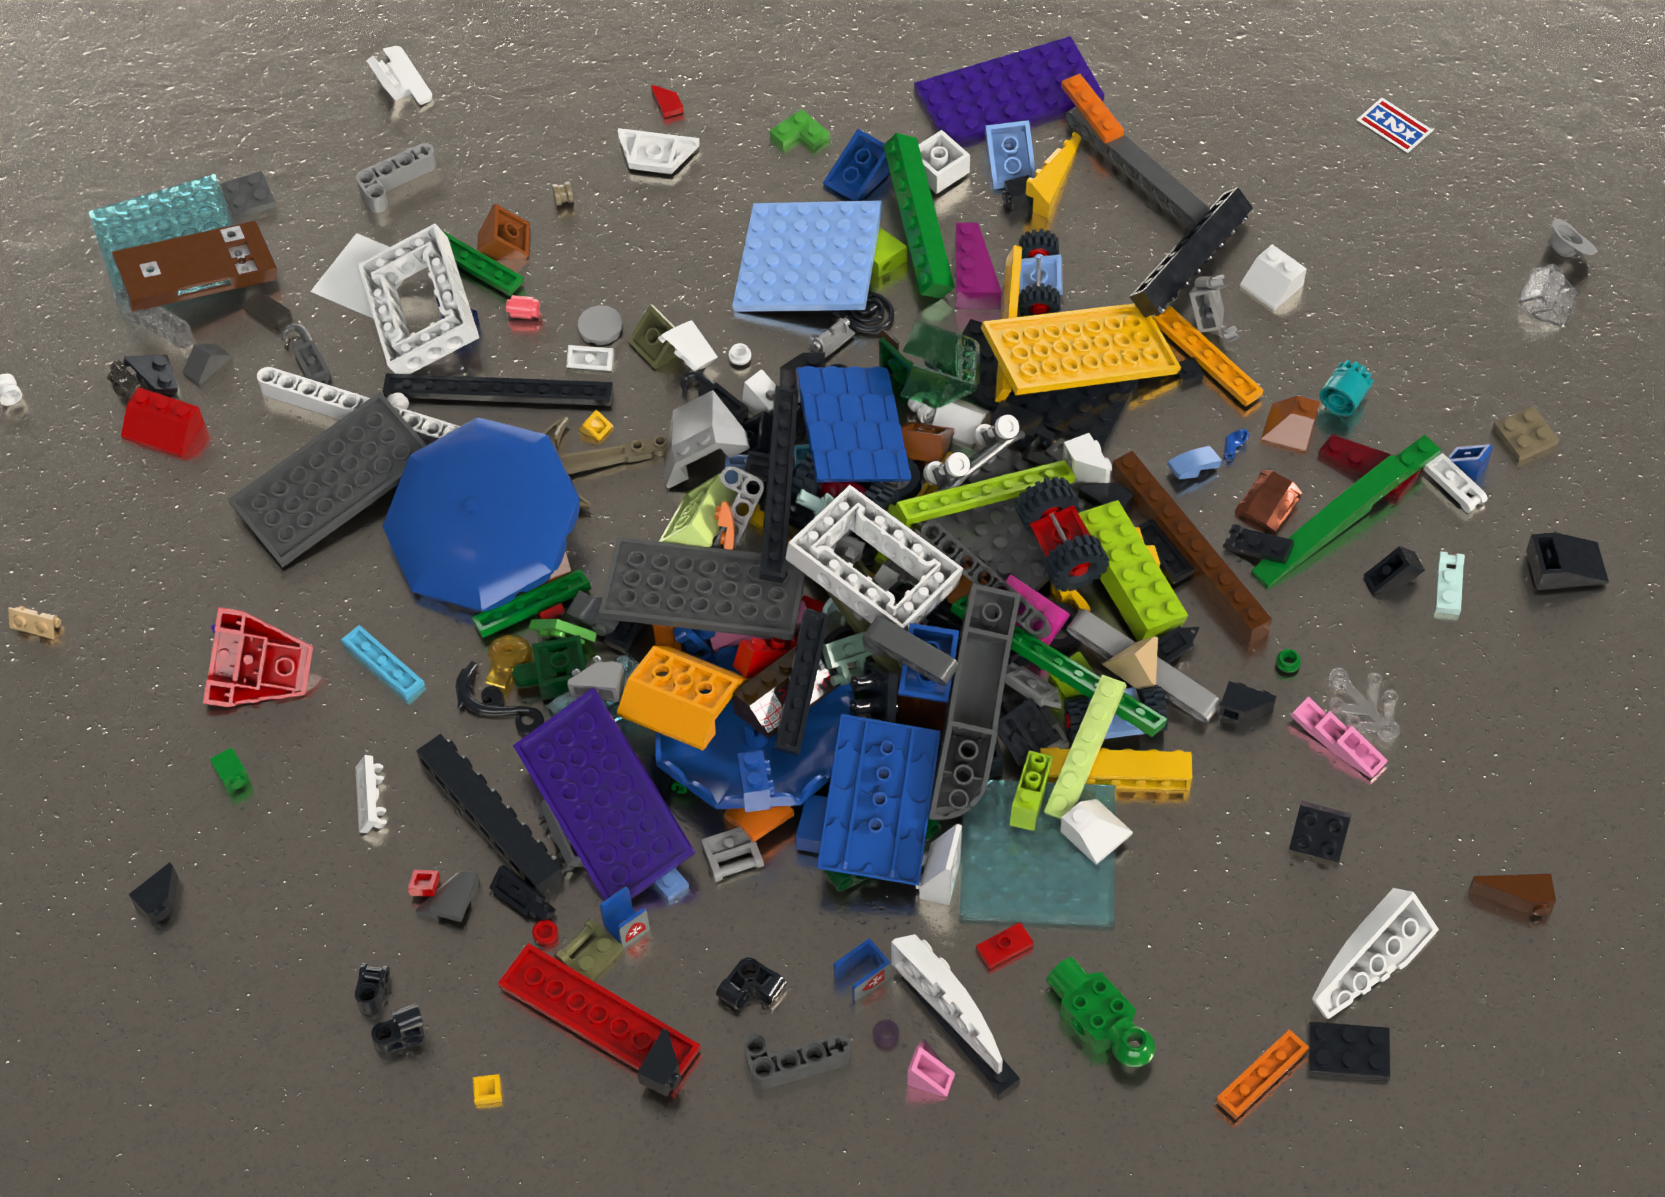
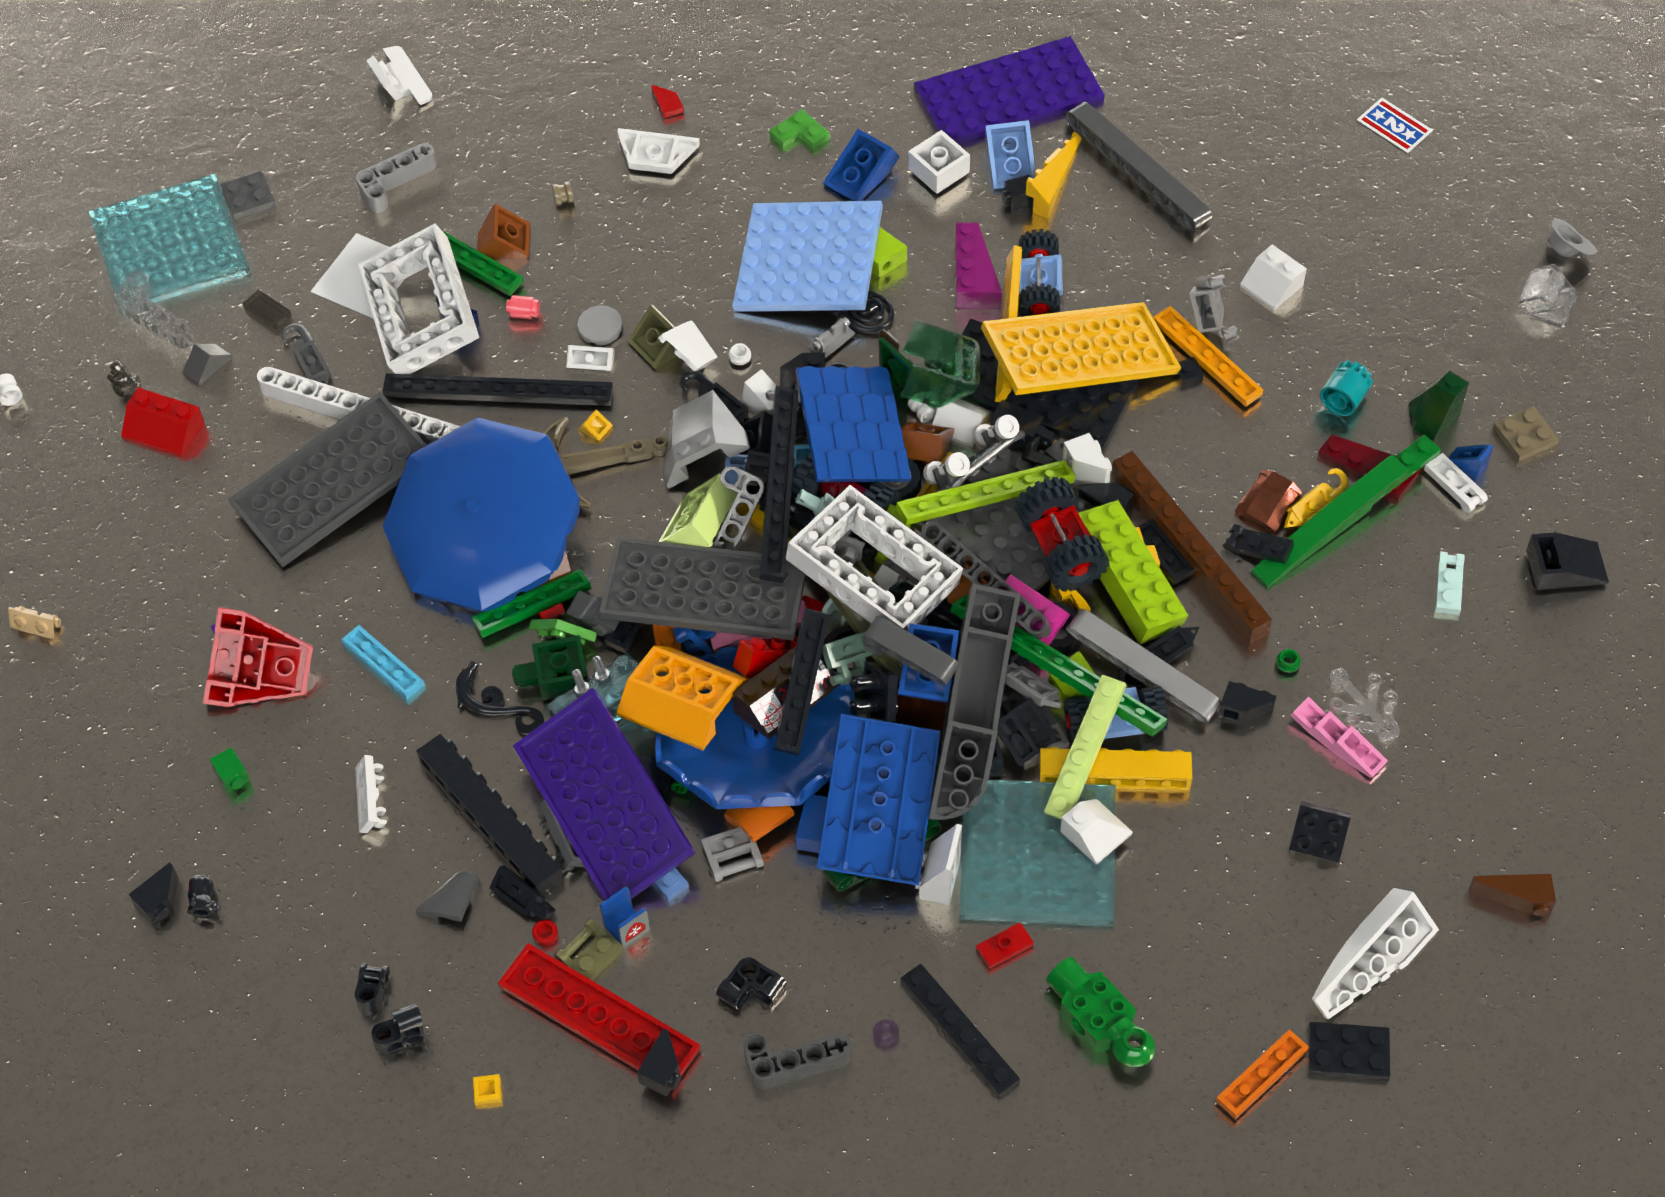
(154, 372): black wing -> none
(194, 261): reddish brown piece -> none
(199, 895): none -> black animal
(398, 400): white plate -> none
(423, 883): plate -> none
(504, 655): clear yellow animal -> none
(605, 677): light grey slope -> none
(726, 519): orange slope -> none
(754, 781): blue brick -> none
(856, 957): blue piece -> none
(918, 216): green brick -> none
(929, 1072): bright pink slope -> none
(945, 993): white wedge -> none
(1031, 791): lime slope -> none
(1092, 108): orange plate -> none
(1136, 663): tan slope -> none
(1191, 253): black brick -> none
(1191, 462): medium blue slope -> none
(1233, 441): blue arm -> none
(1291, 423): dark orange slope -> none
(1315, 501): none -> yellow plate
(1394, 570): black slope -> none
(1438, 405): none -> dark green slope

